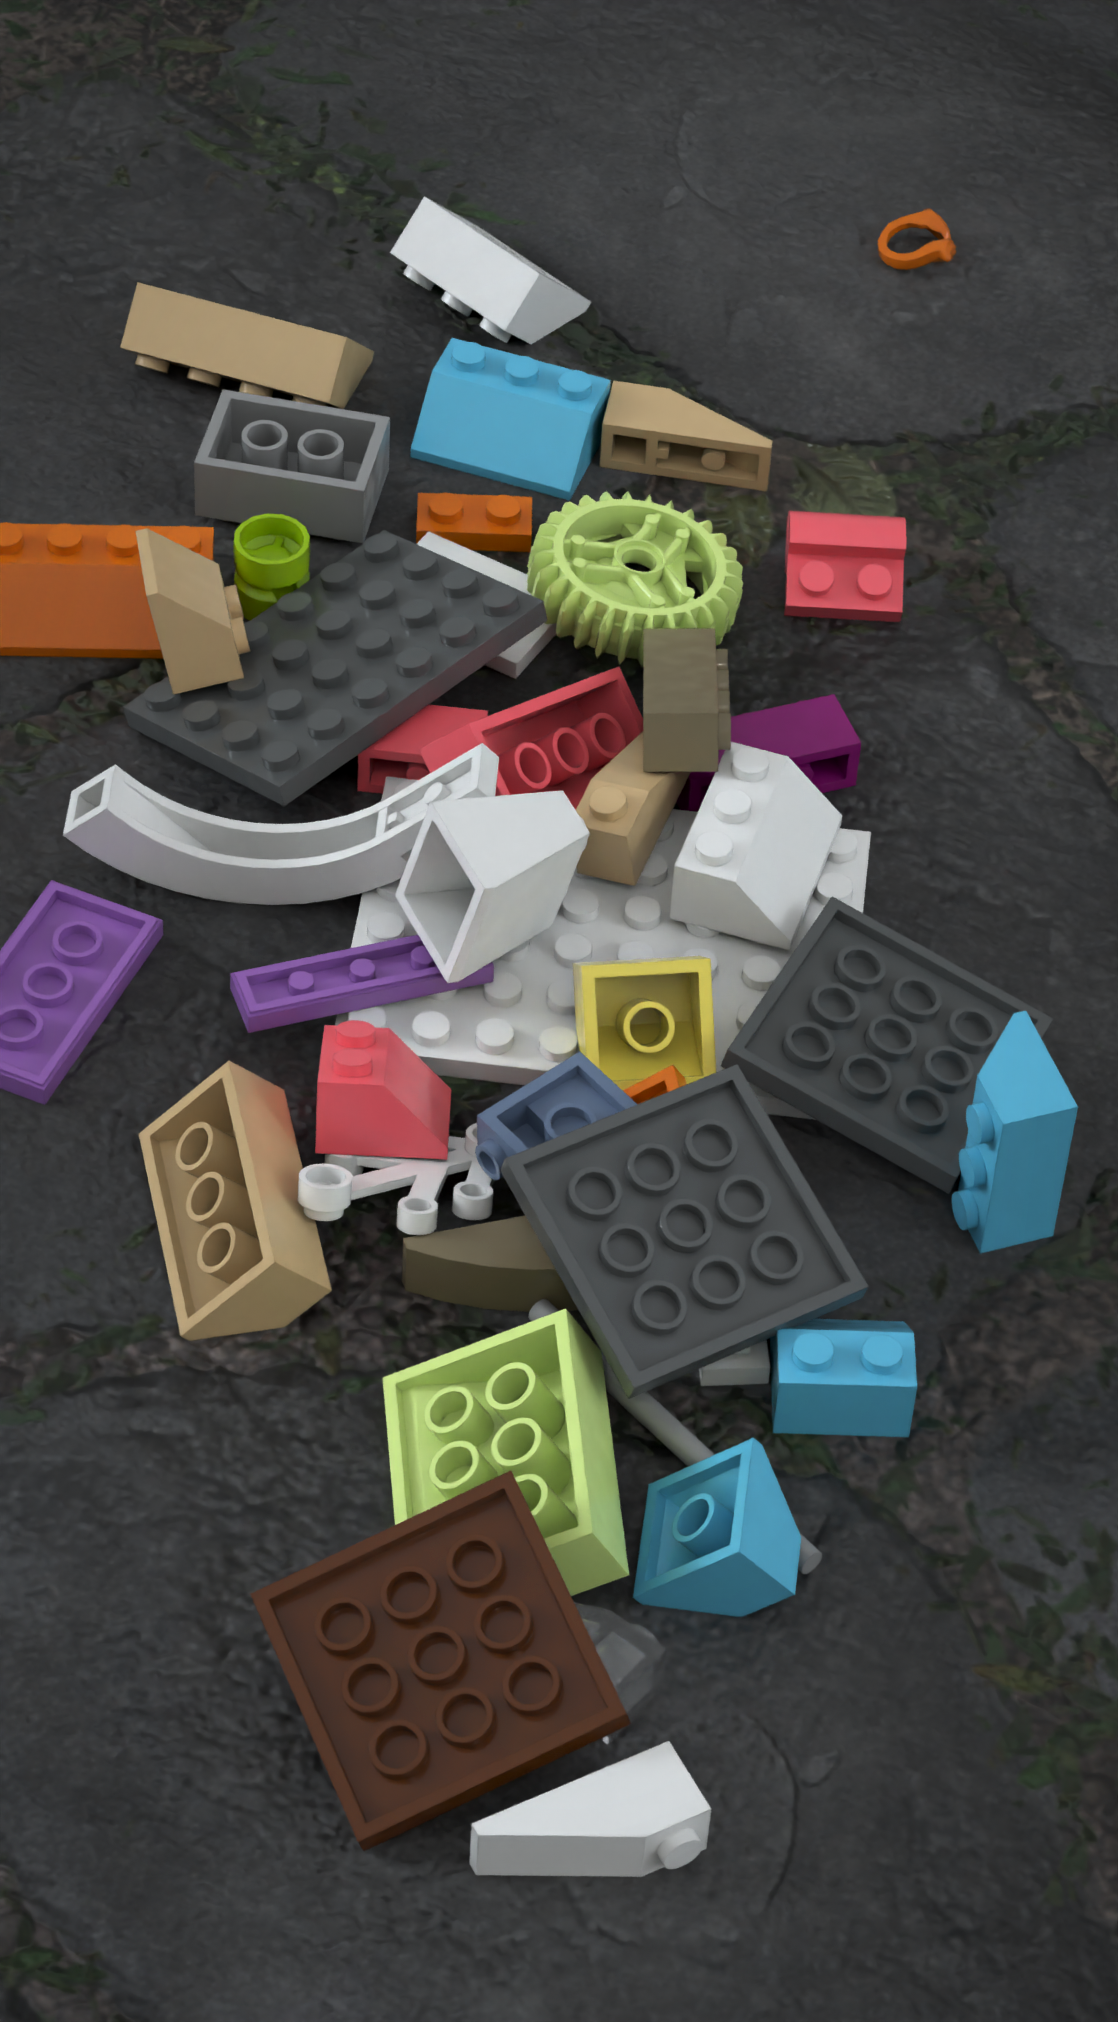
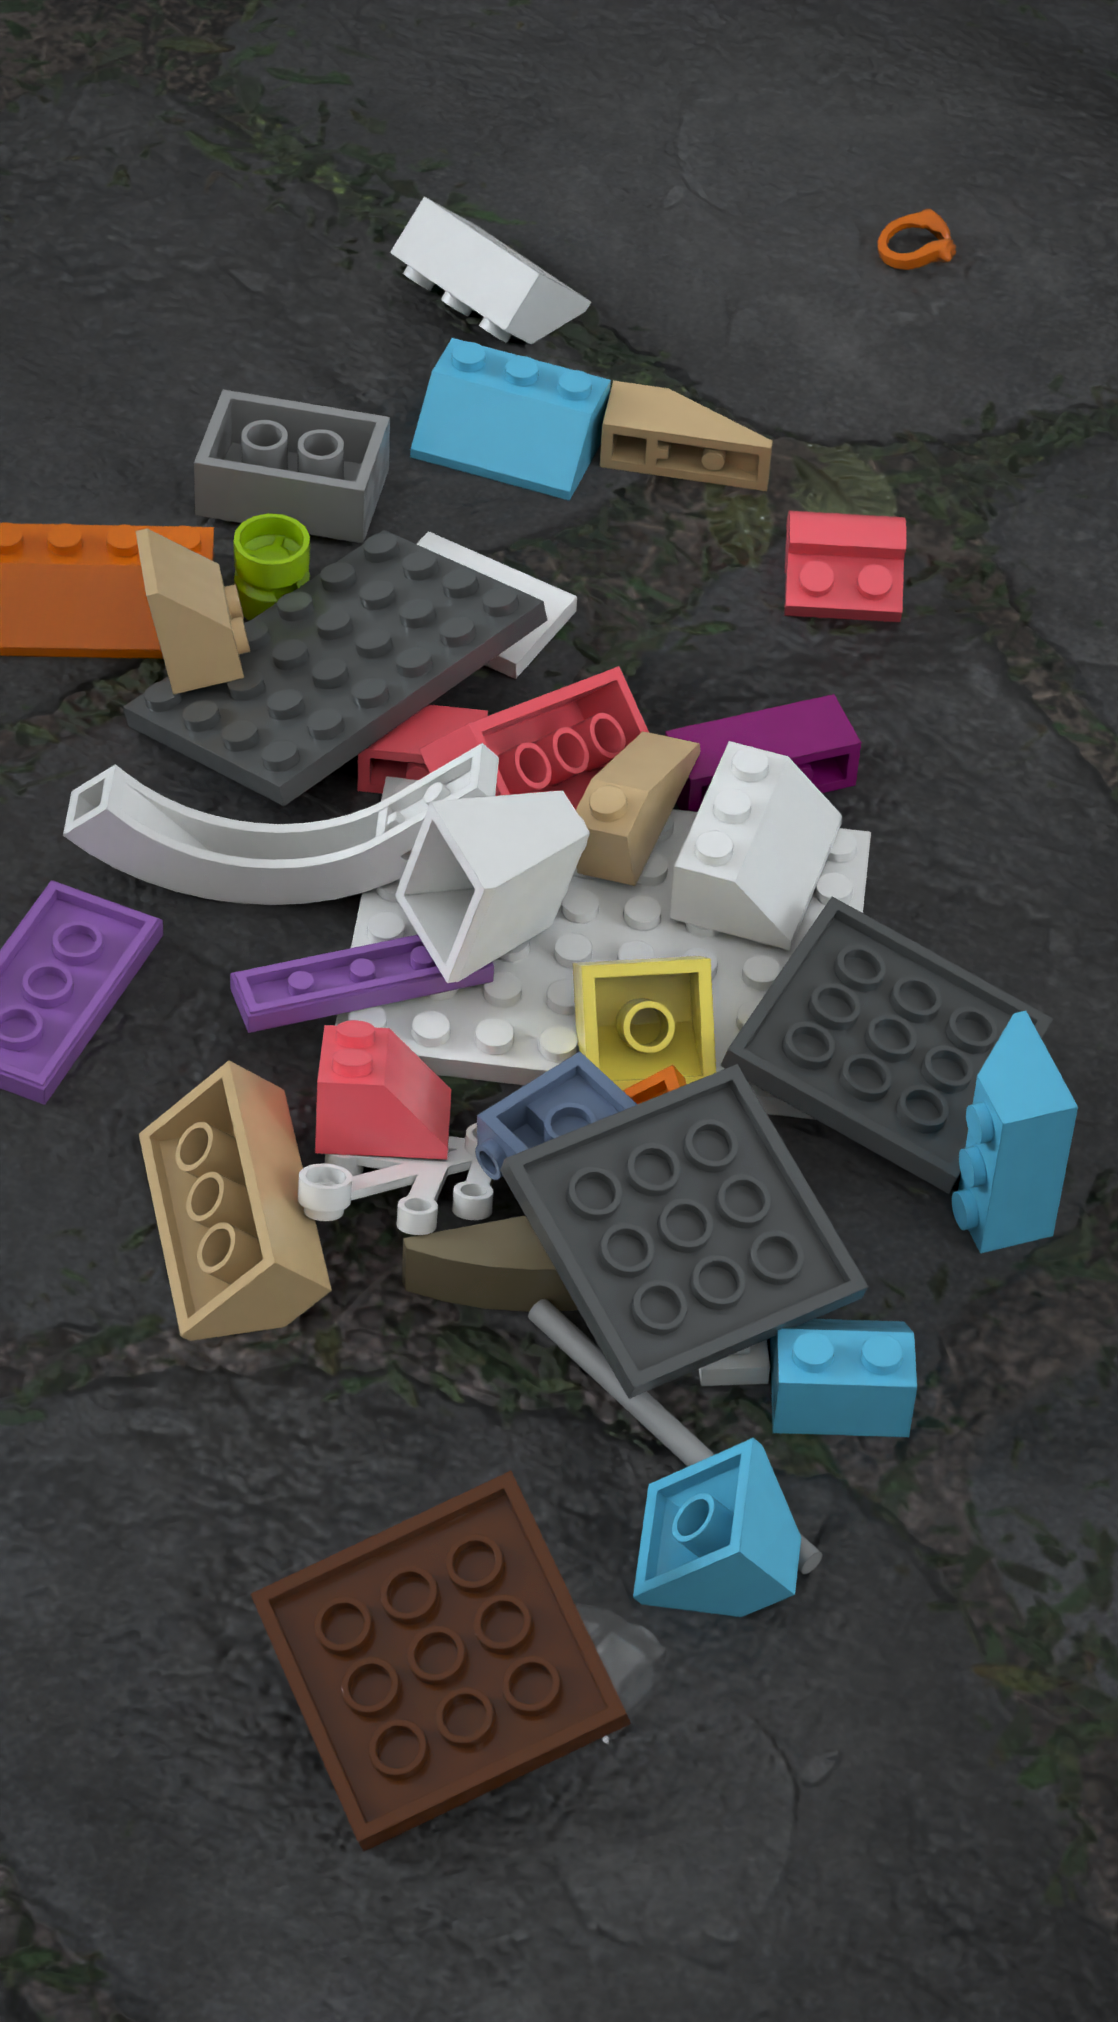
(242, 347): tan slope -> none
(477, 520): orange plate -> none
(521, 1406): yellowish green slope -> none
(603, 1824): white slope -> none
(605, 604): yellowish green gear -> none
(684, 700): dark tan brick -> none

